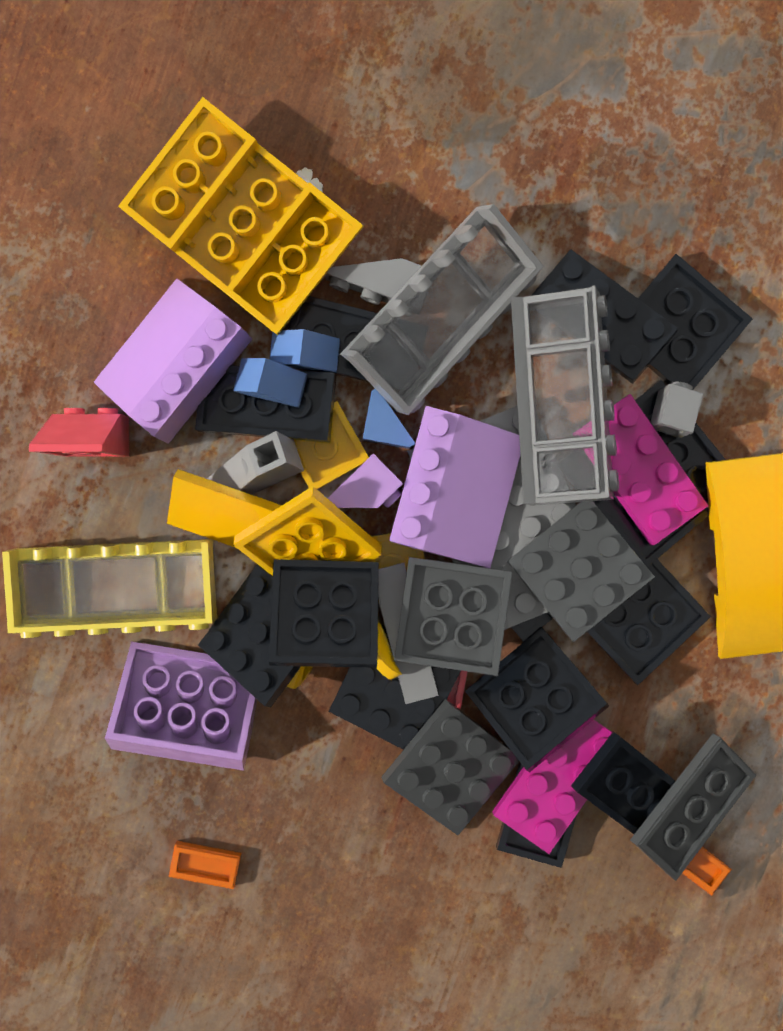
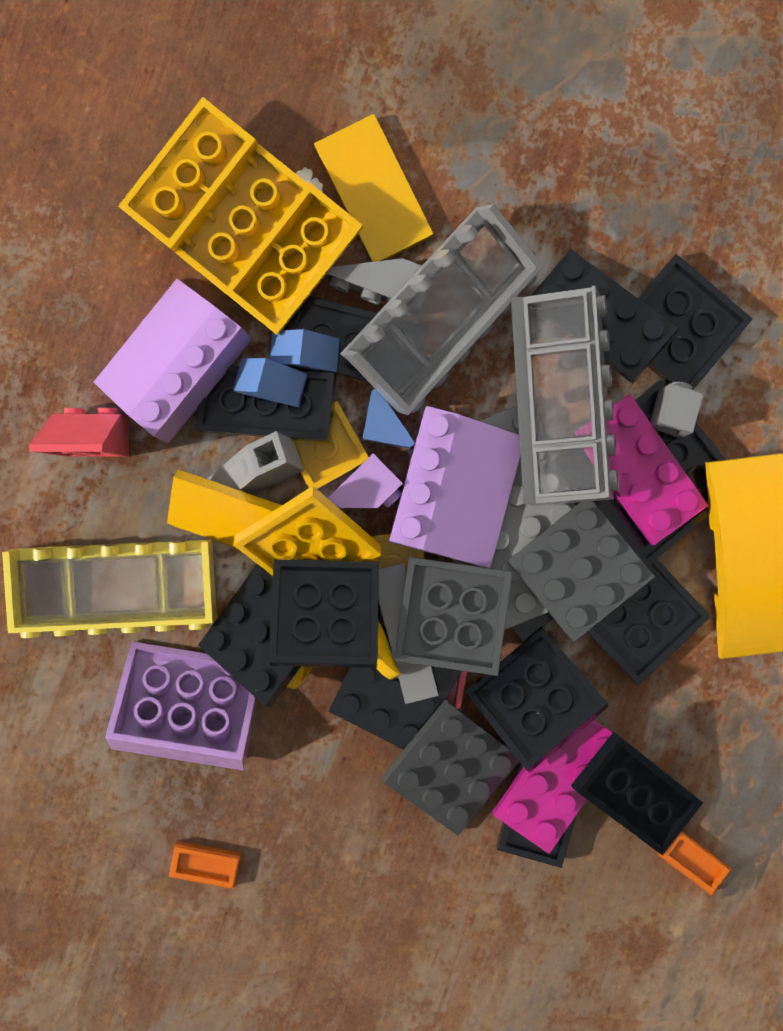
(374, 189): none -> yellow tile
(693, 807): dark grey tile -> none

